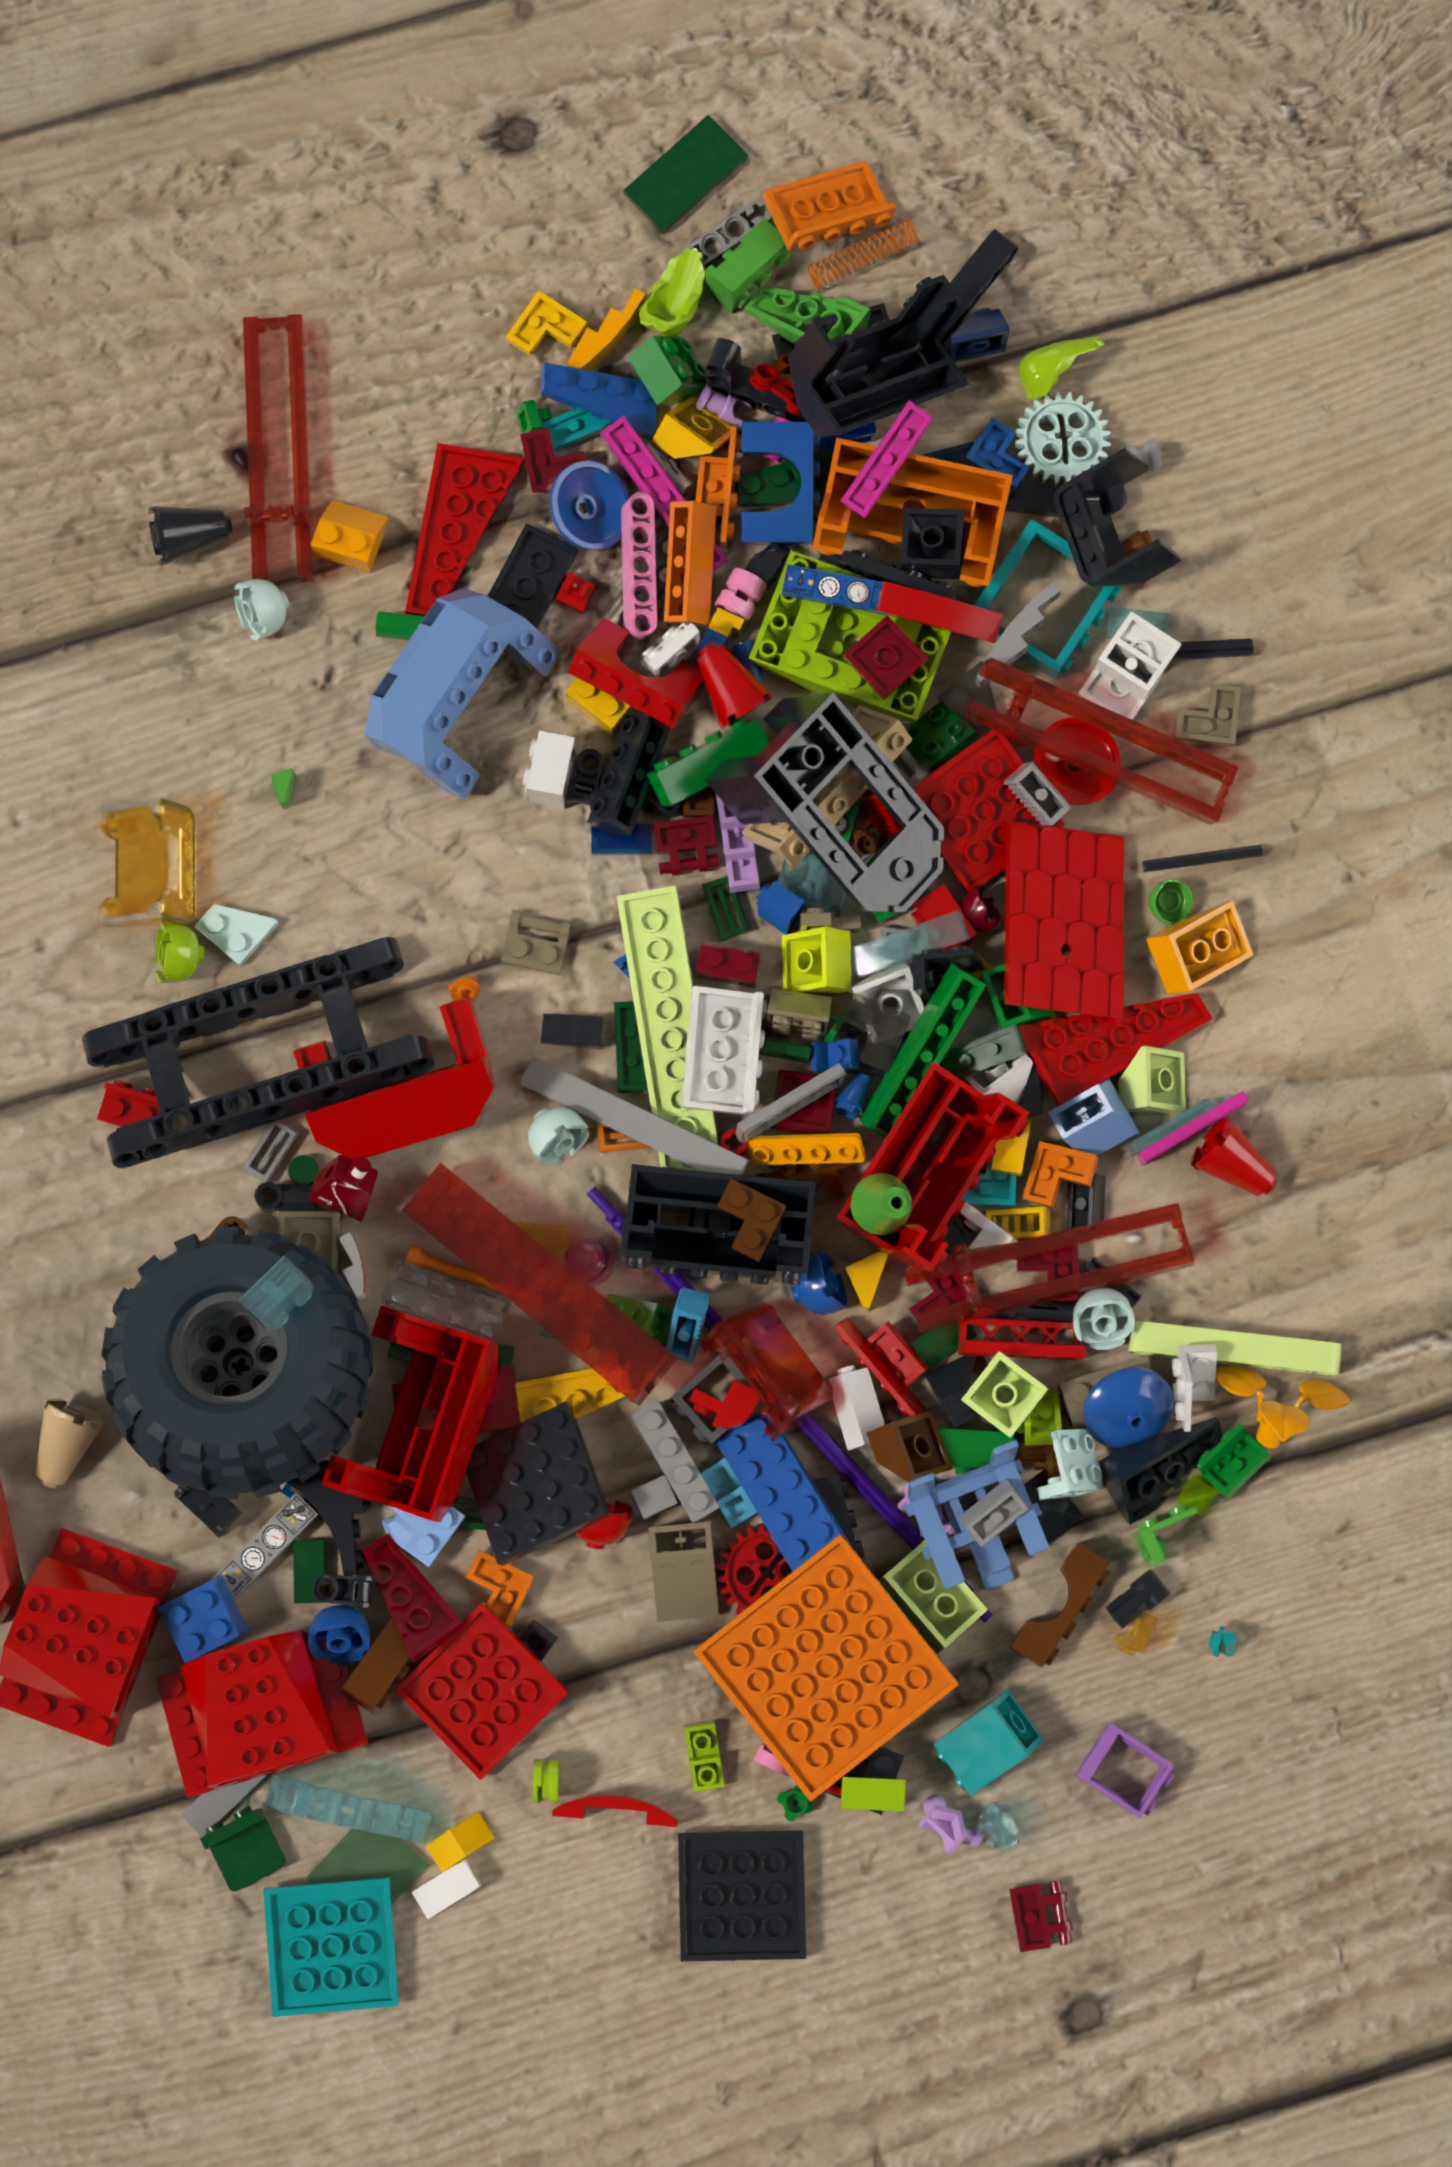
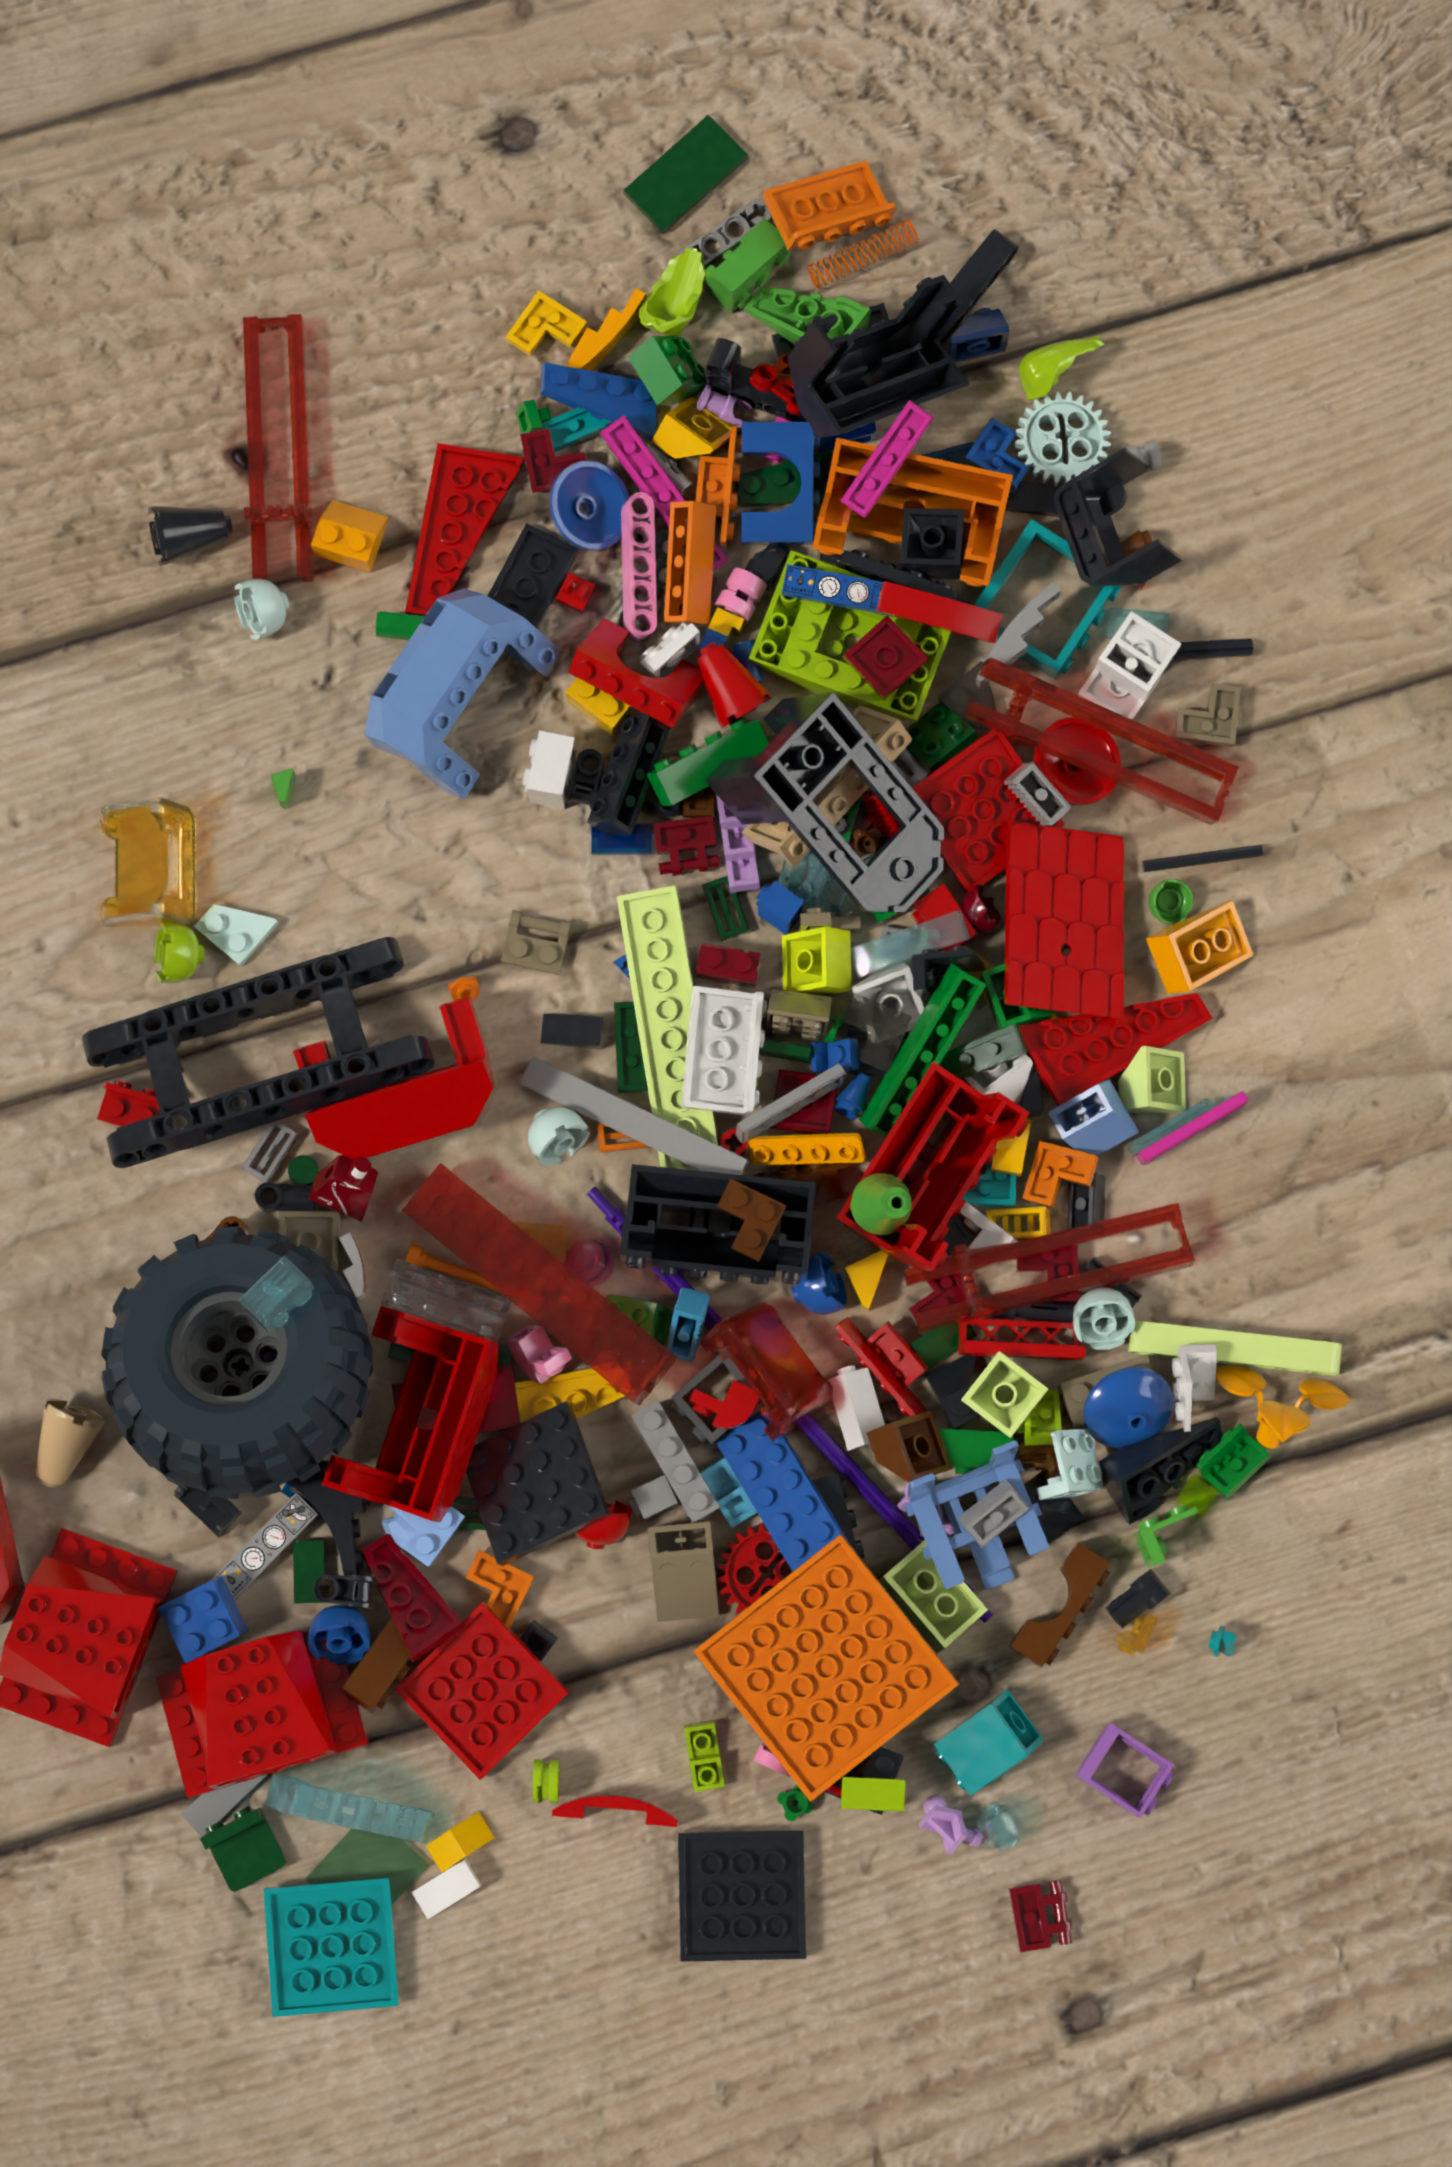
(536, 1353): none -> bright pink brick
(1233, 1159): red cone -> none

